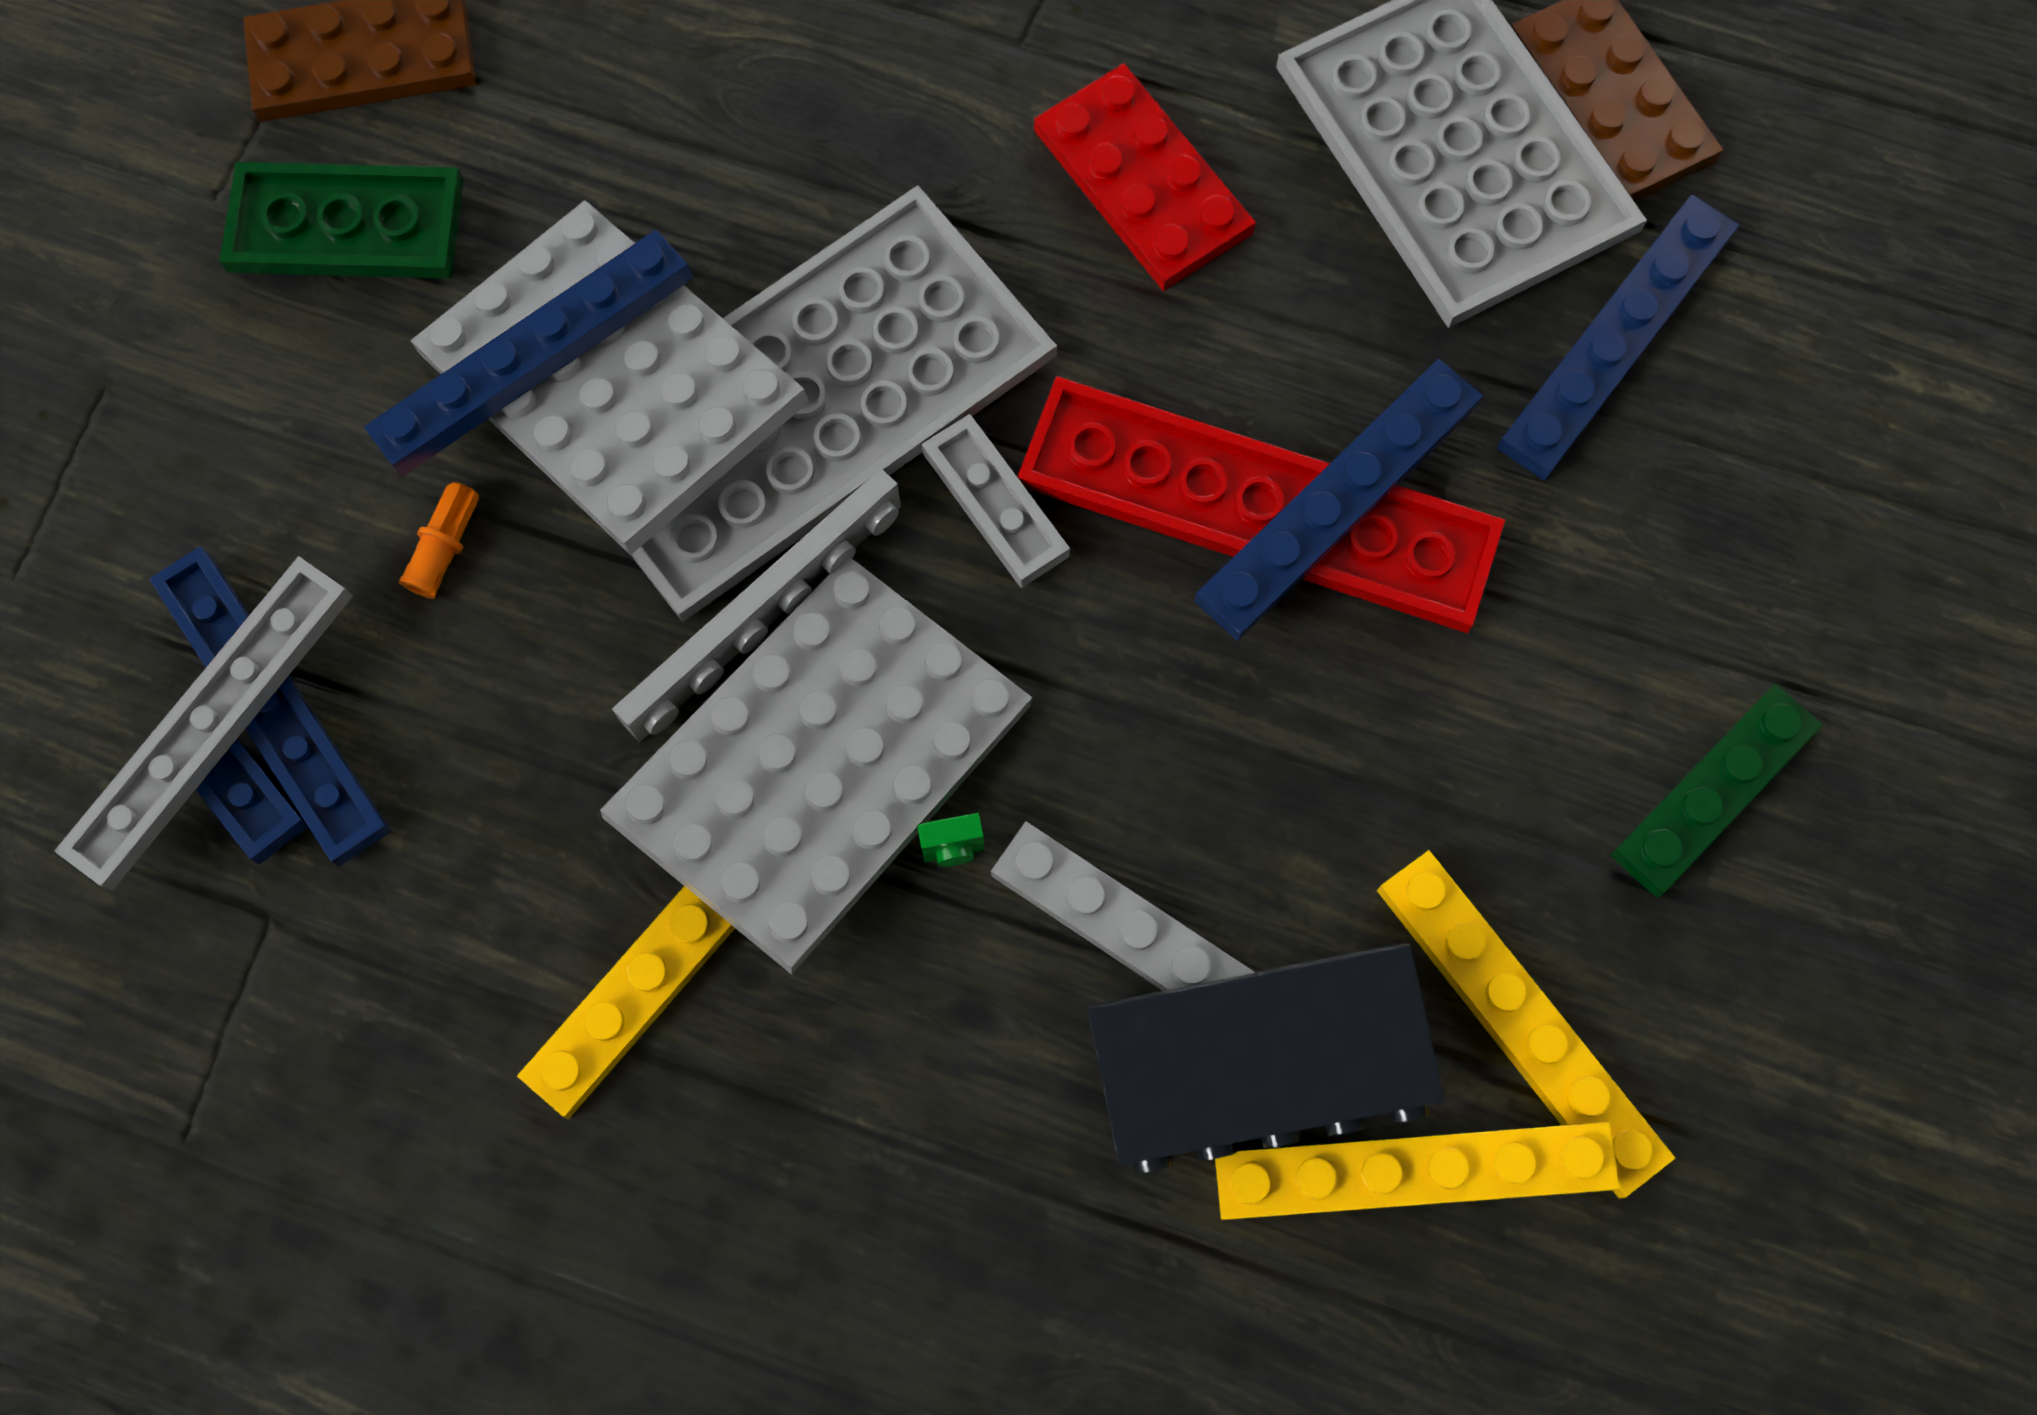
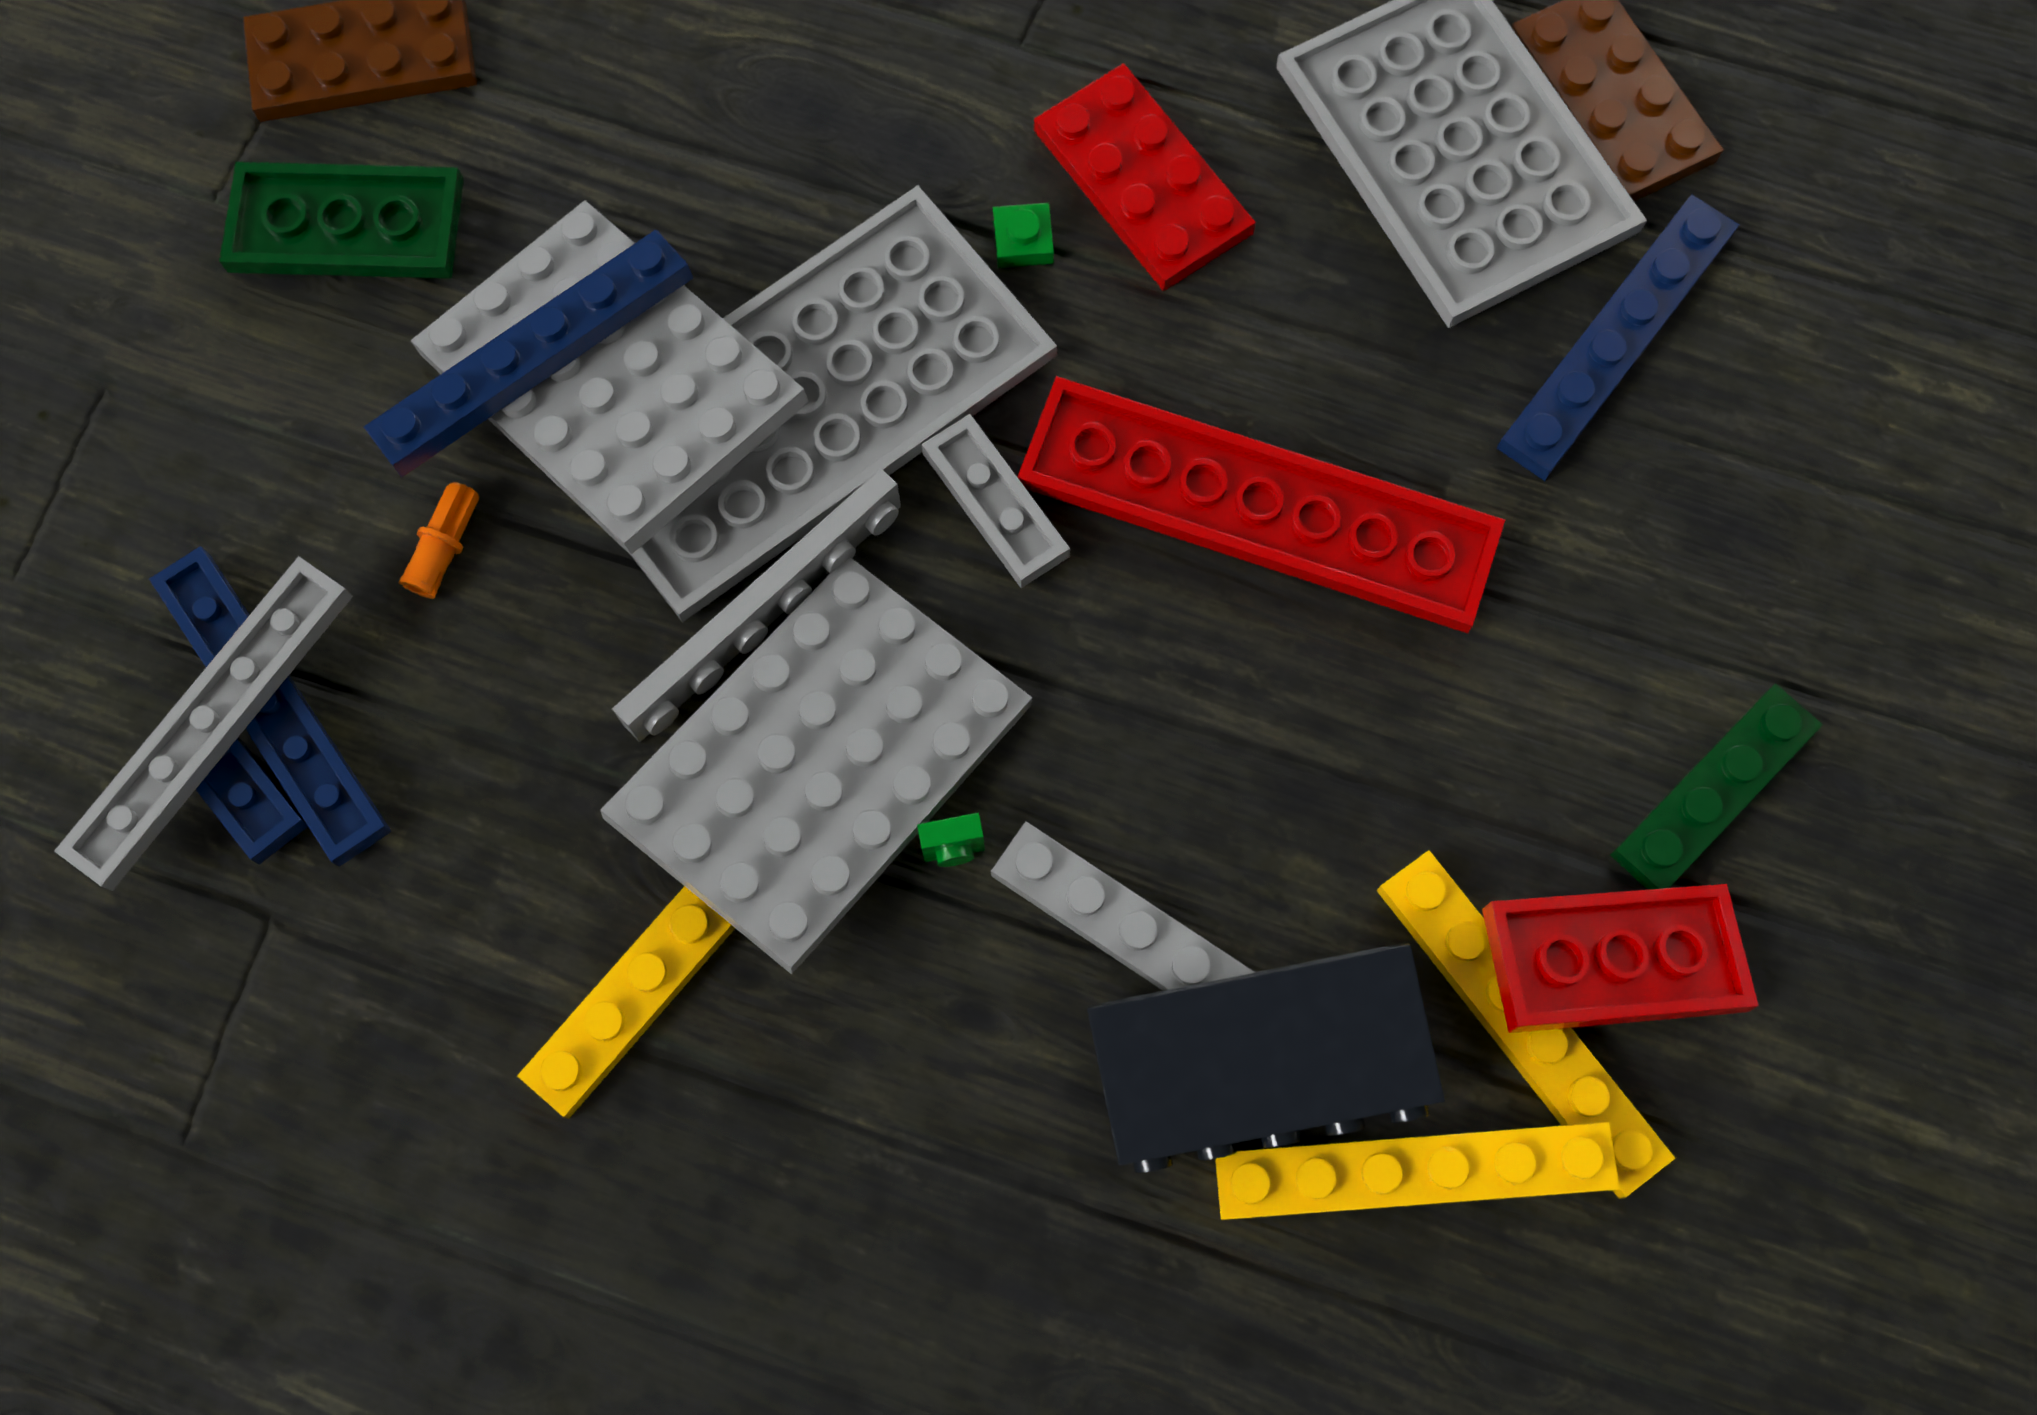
(1023, 235): none -> green plate
(1337, 500): dark blue plate -> none
(1618, 957): none -> red plate

